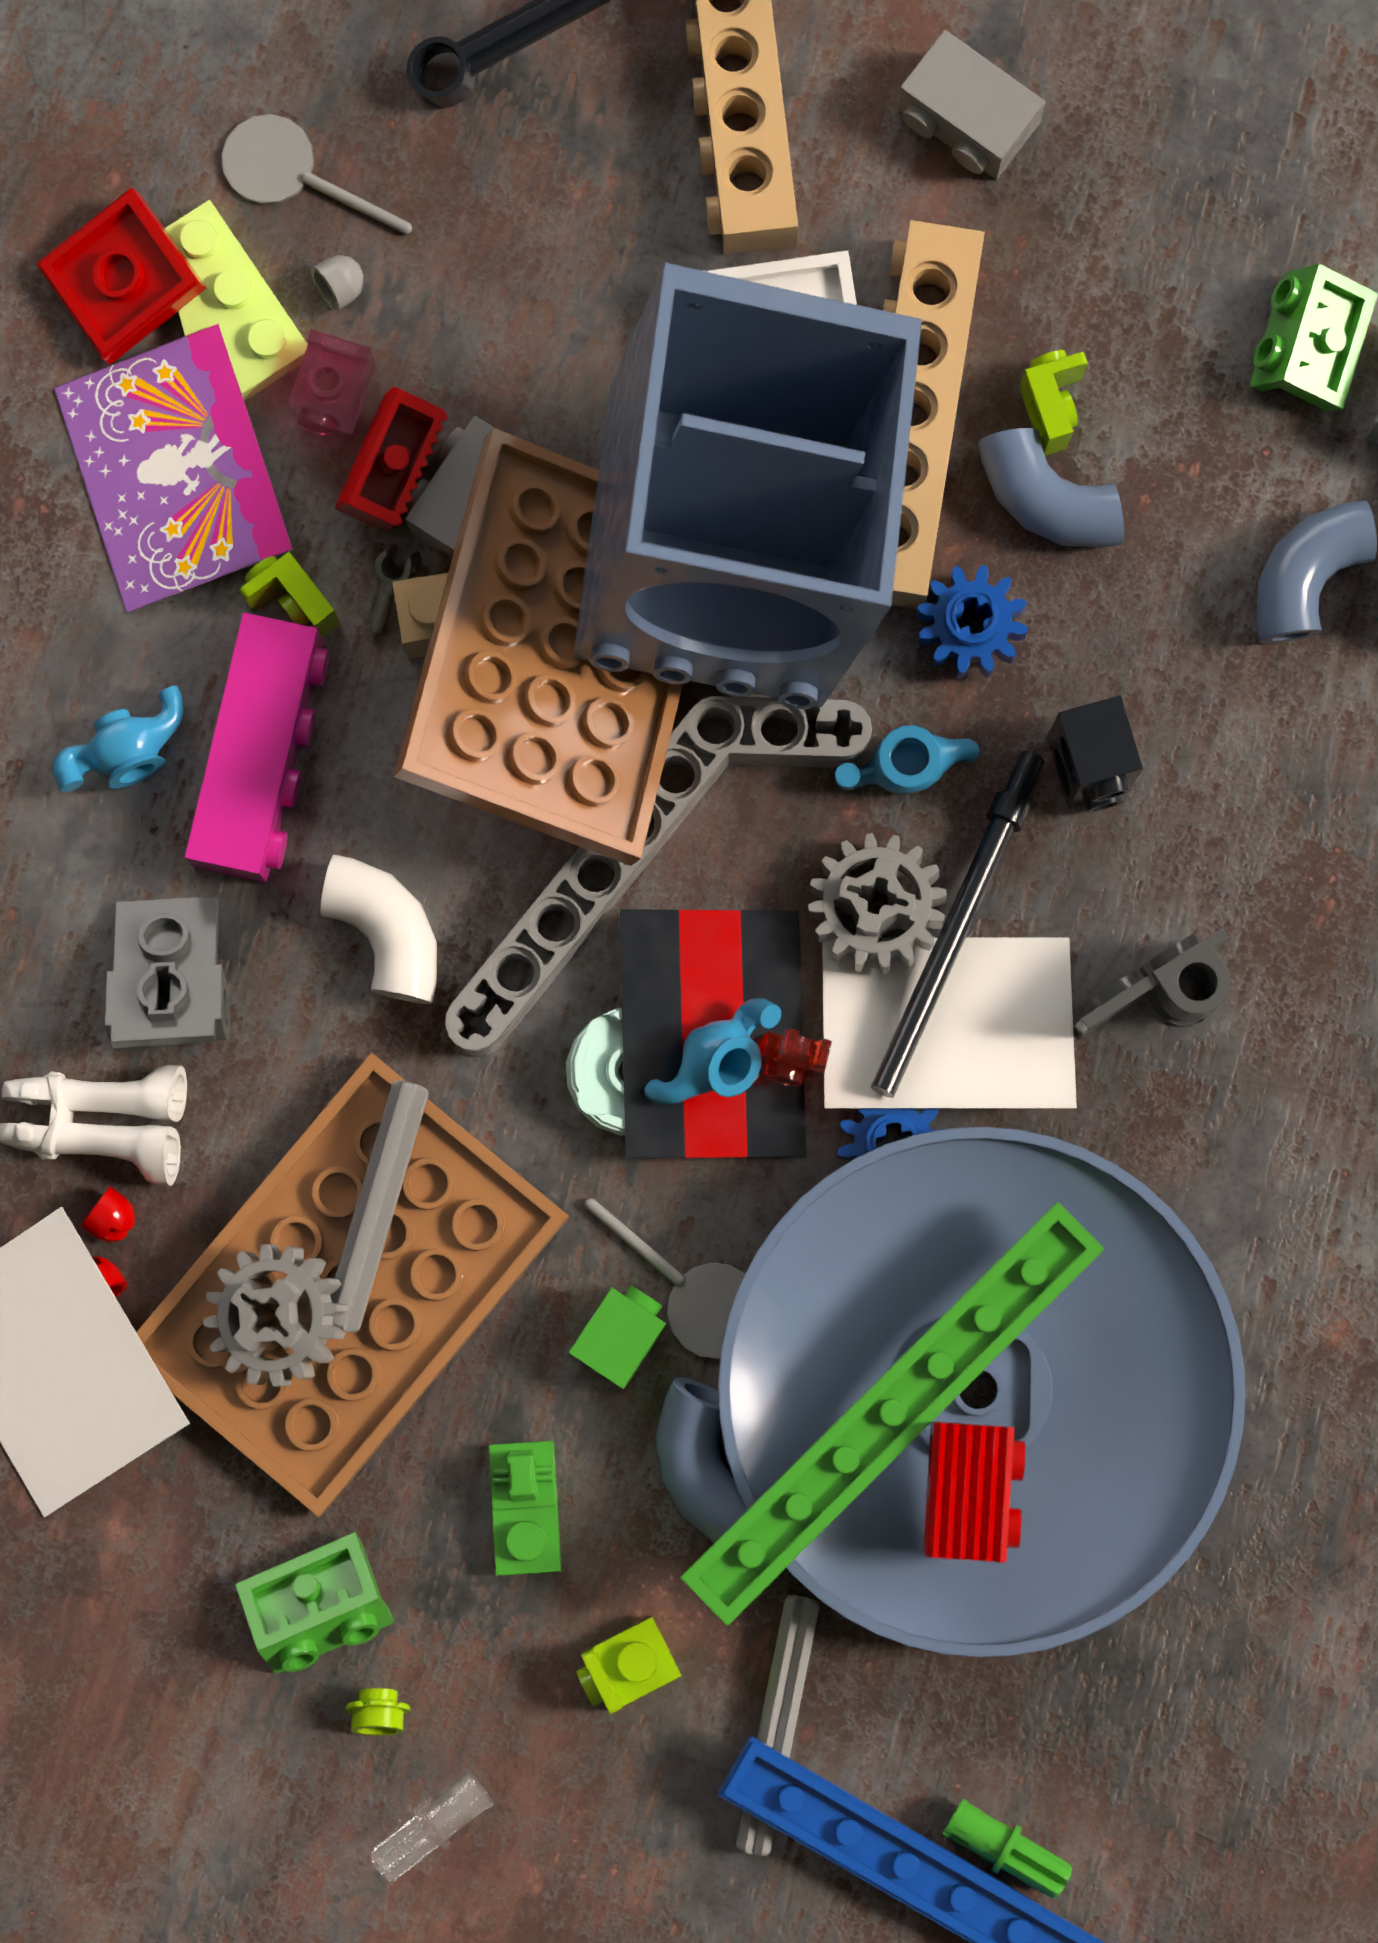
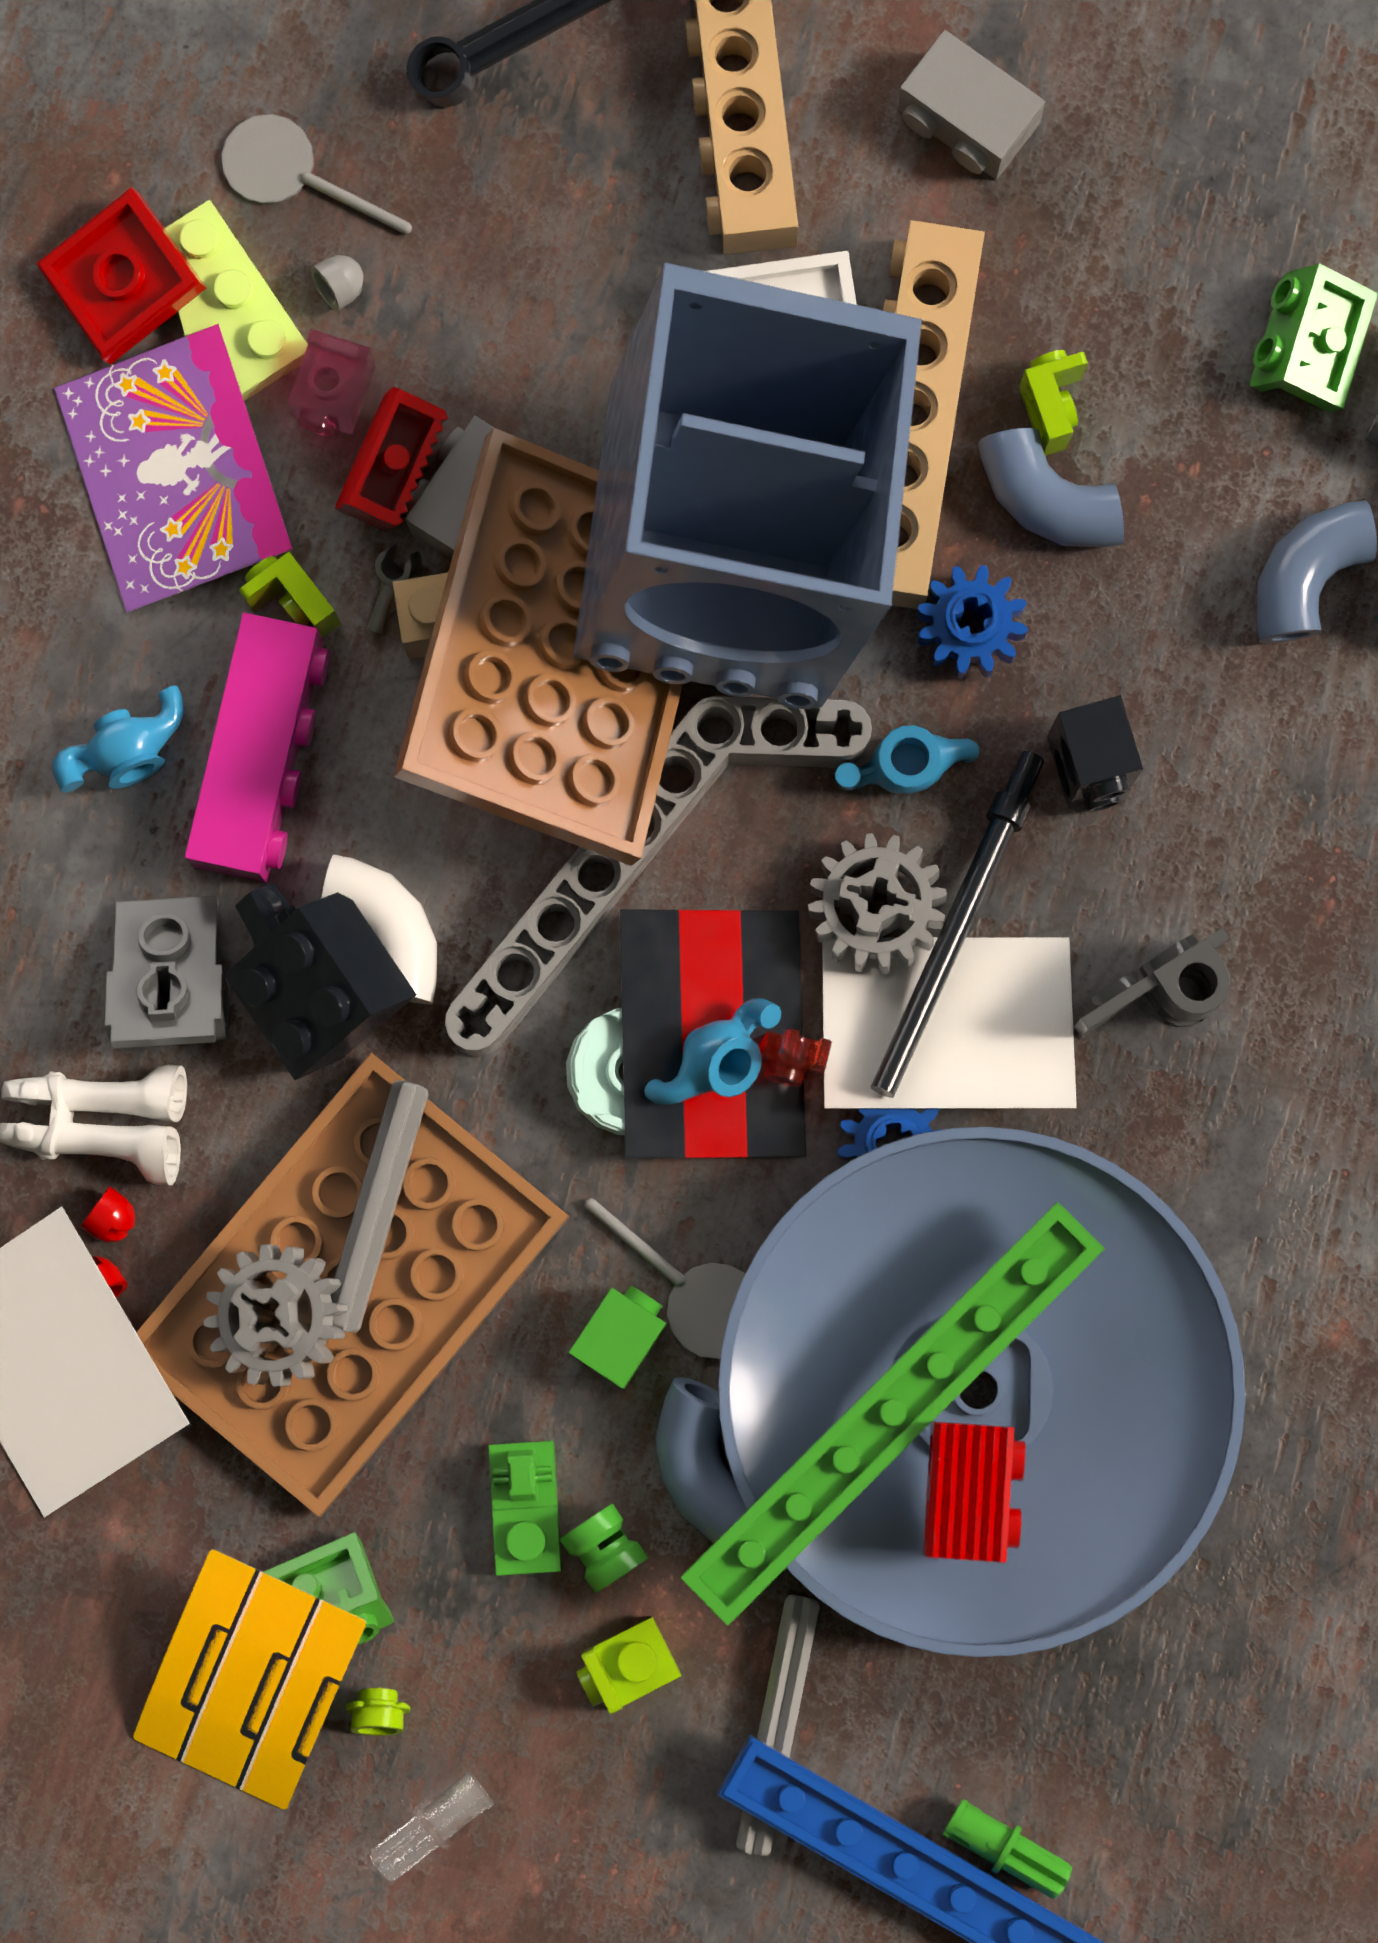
(248, 1679): none -> yellow sticker
(314, 977): none -> black hinge
(612, 1561): none -> bright green wheel

